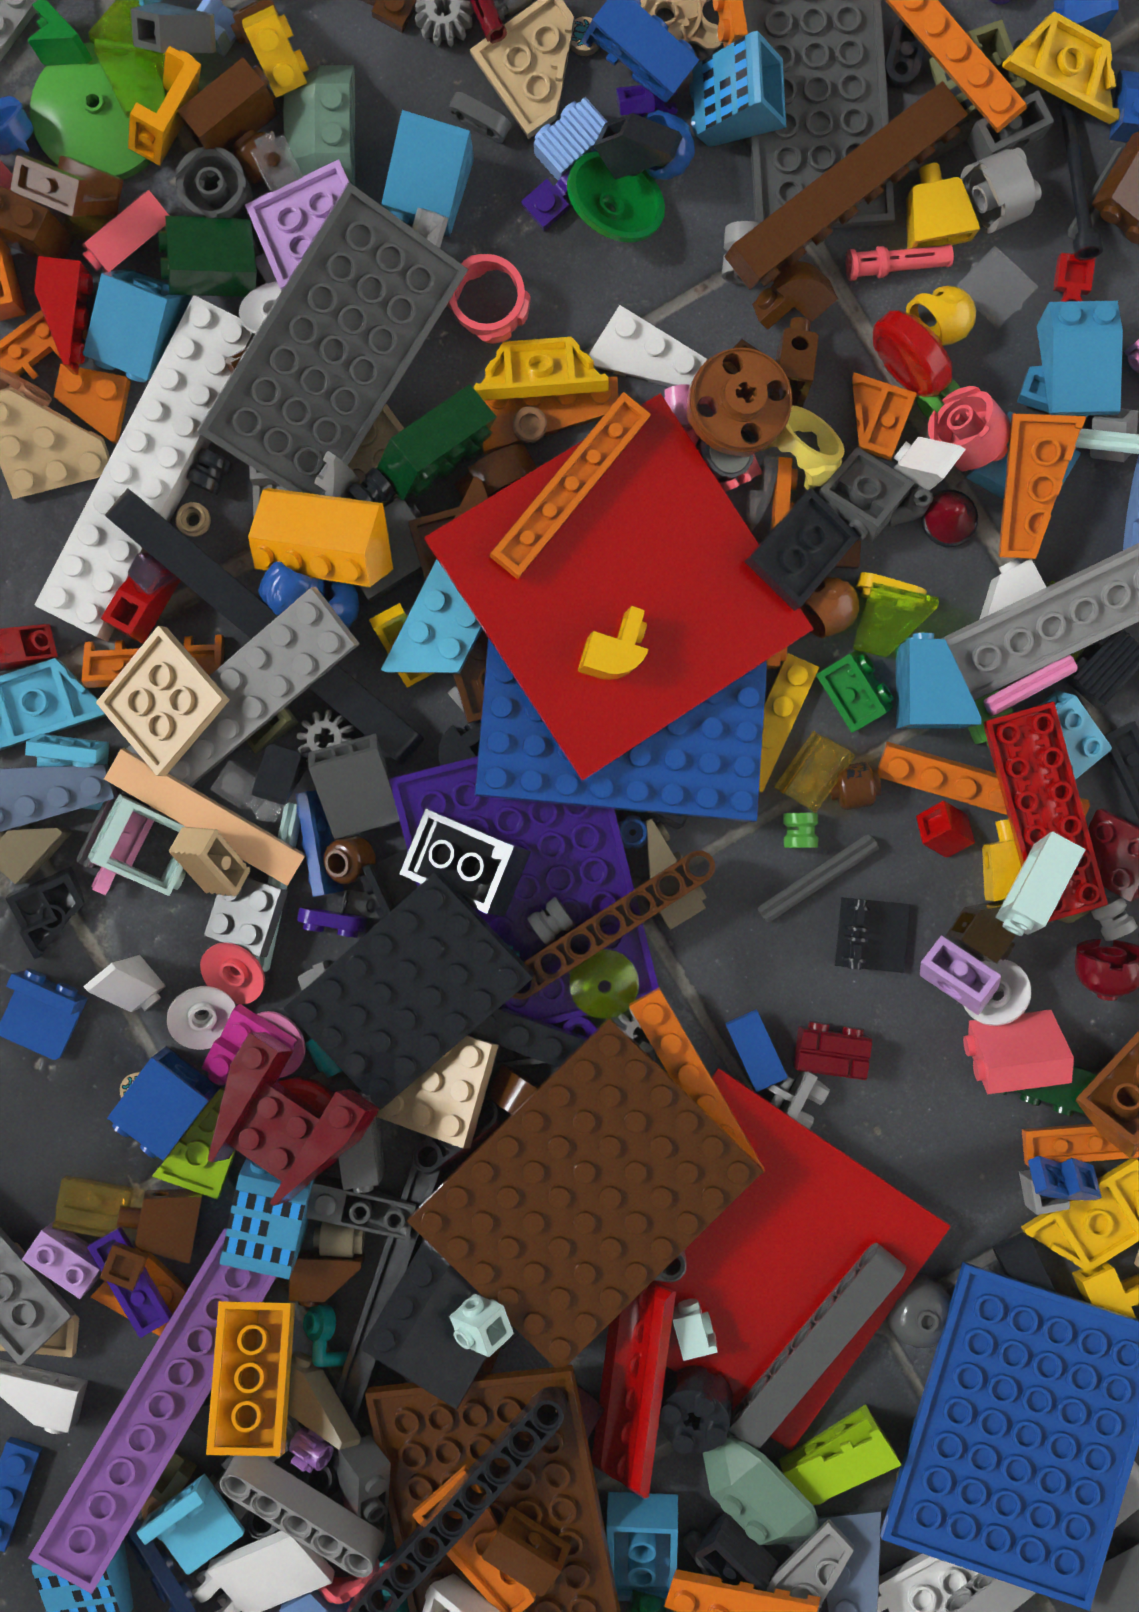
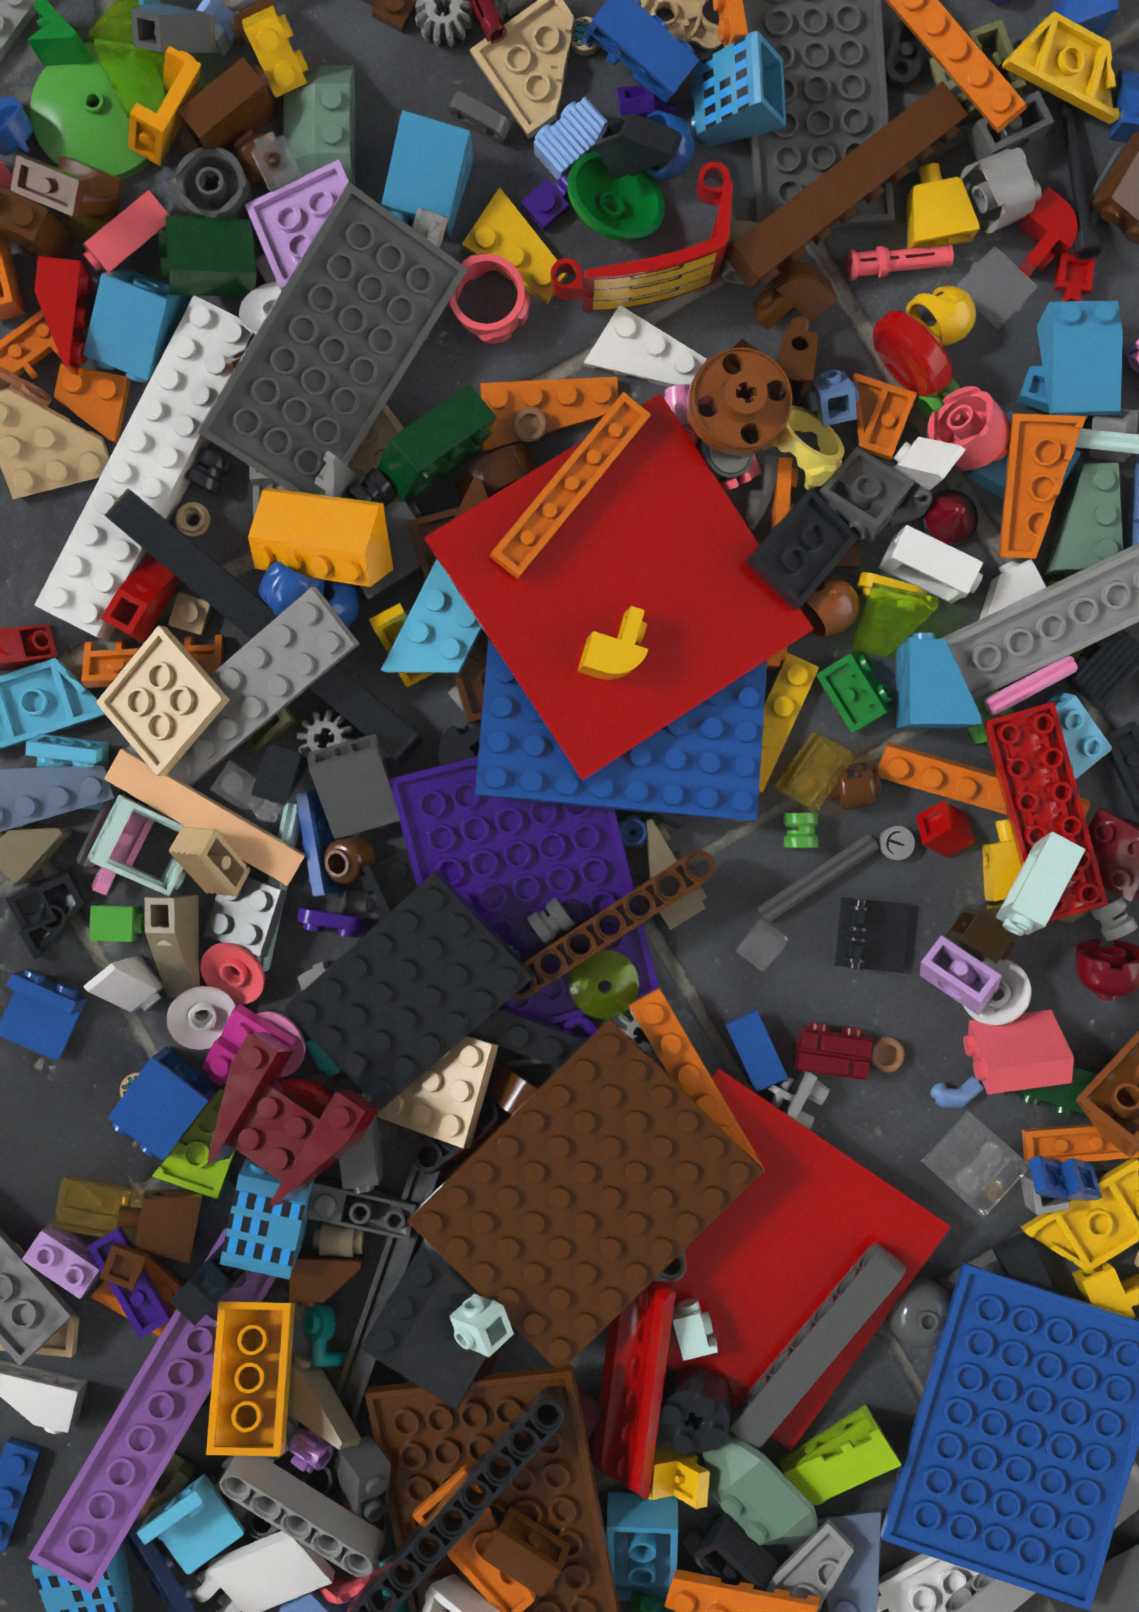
(116, 923): none -> bright green brick
(150, 573): clear purple slope -> none
(174, 940): none -> dark tan slope
(190, 614): none -> tan plate
(205, 1288): none -> black slope
(471, 860): black slope -> none
(507, 234): none -> yellow wing
(540, 369): yellow wing -> none
(660, 276): none -> red panel
(679, 1477): none -> yellow brick
(762, 945): none -> clear slope
(833, 397): none -> medium blue brick
(887, 1054): none -> medium nougat tile
(896, 843): none -> light grey tile
(931, 565): none -> white window
(953, 1097): none -> medium blue arm
(975, 1164): none -> clear slope
(1052, 226): none -> red brick
(1088, 521): none -> sand green wedge

